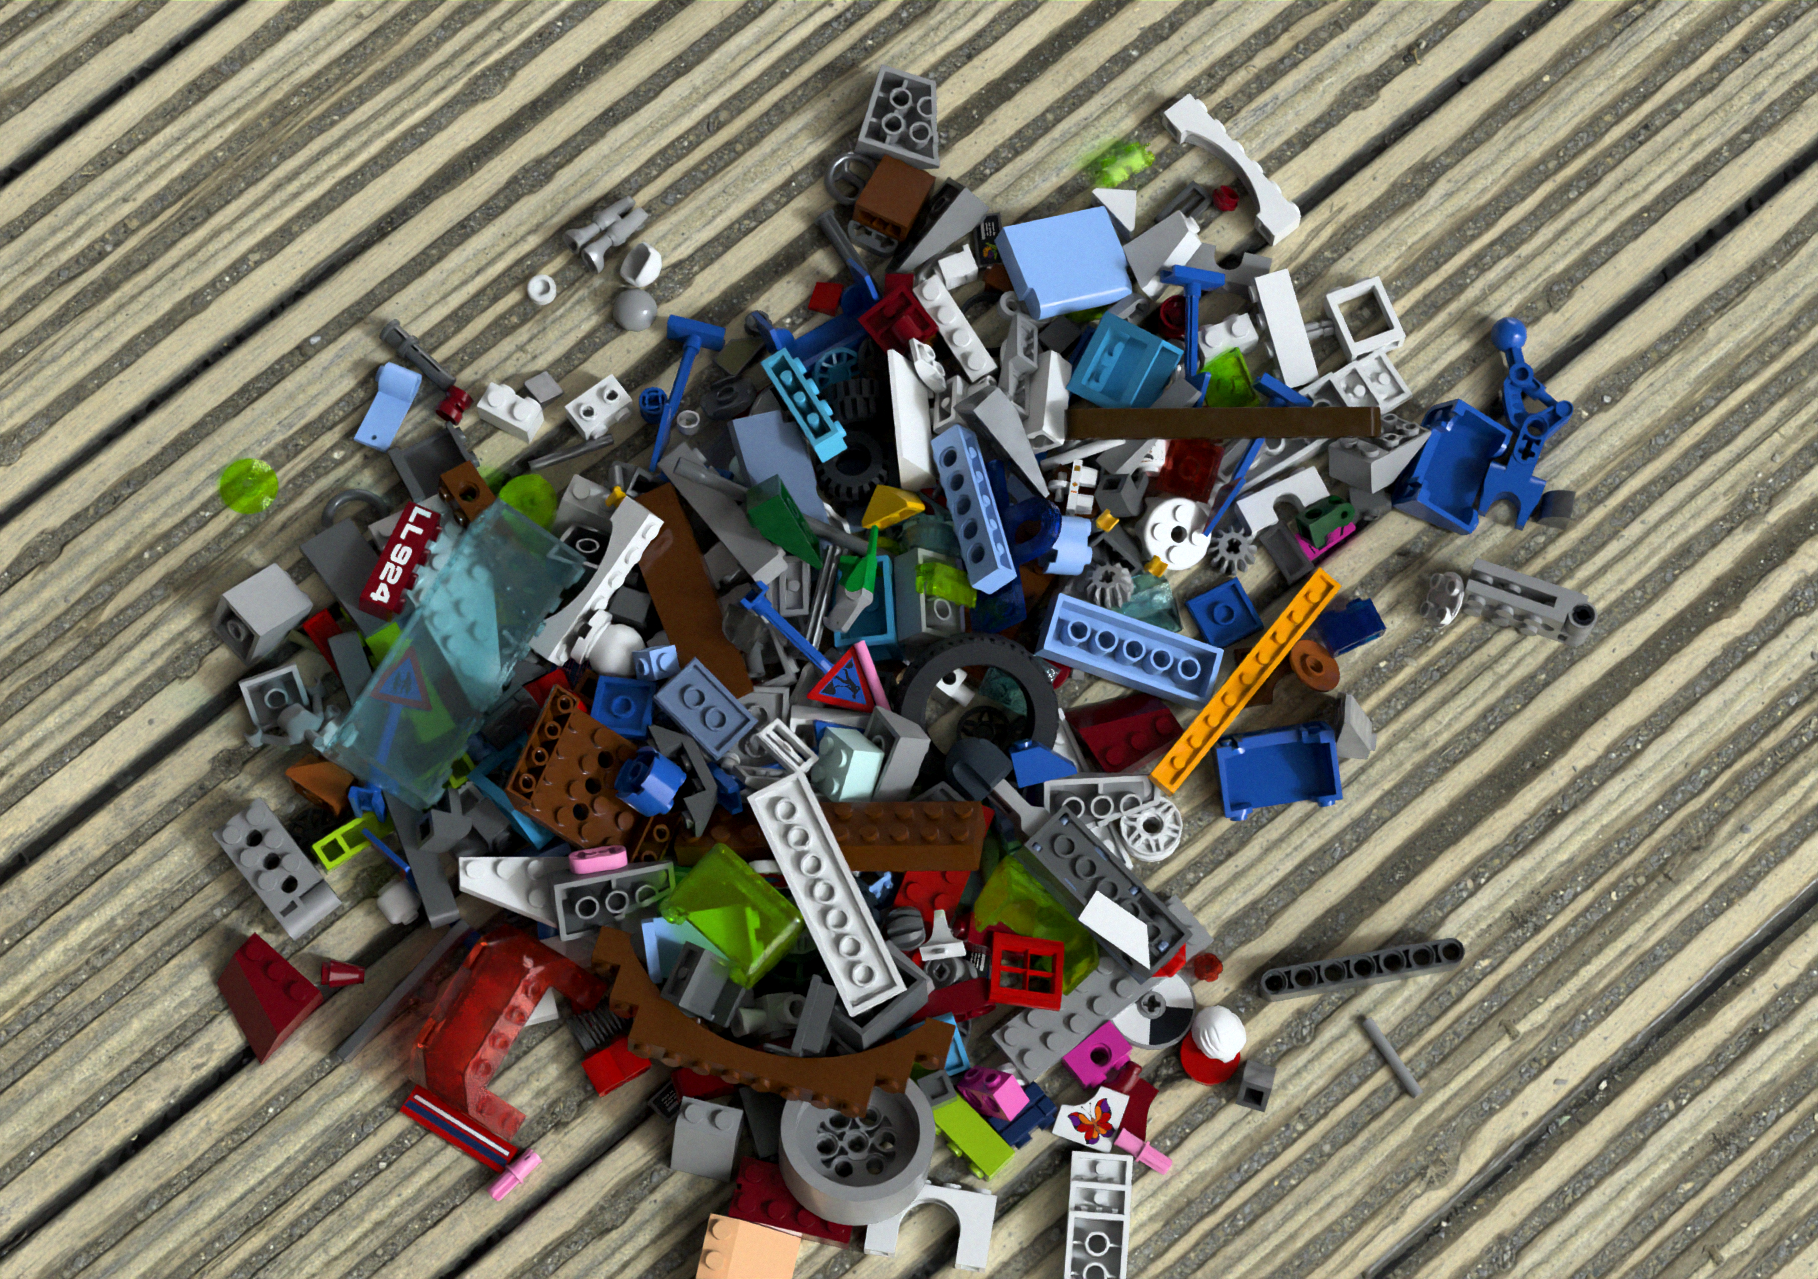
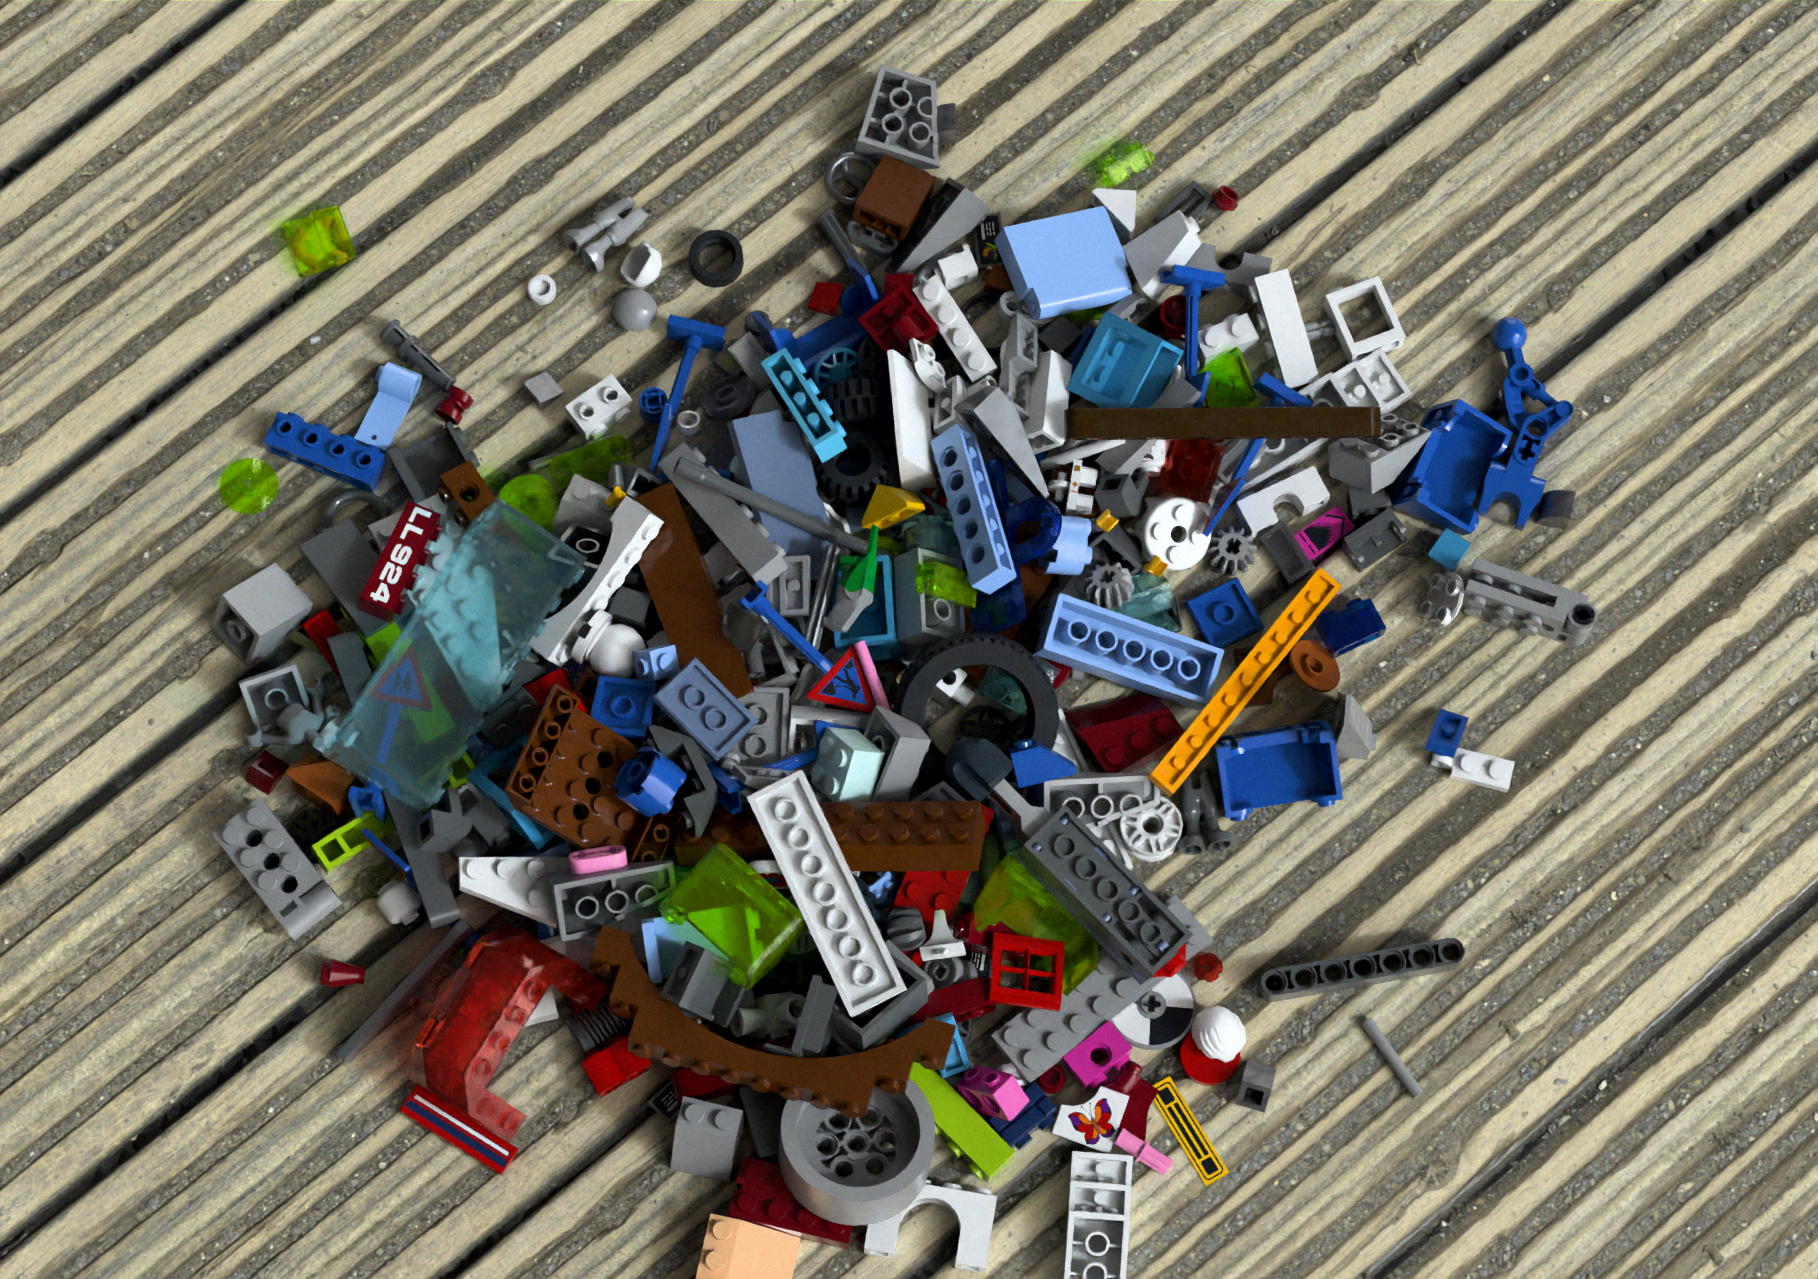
(266, 772): none -> dark red slope
(266, 995): dark red wedge -> none
(318, 241): none -> clear neon green slope
(325, 451): none -> blue brick
(510, 412): white brick -> none
(513, 1174): bright pink axle -> none
(600, 450): none -> clear neon green beam
(719, 279): none -> black tyre
(749, 355): none -> white tile
(781, 520): dark green slope -> none
(782, 751): white tile -> none
(937, 1089): dark grey brick -> none
(946, 123): none -> flat silver brick
(1052, 1080): none -> dark red plate
(1117, 927): white sticker -> none
(1189, 1132): none -> sticker
(1192, 124): white arch -> none
(1201, 803): none -> dark grey piece
(1323, 518): dark green leg -> none
(1374, 540): none -> dark grey hinge
(1446, 733): none -> blue plate
(1449, 550): none -> dark azure panel
(1477, 769): none -> white plate

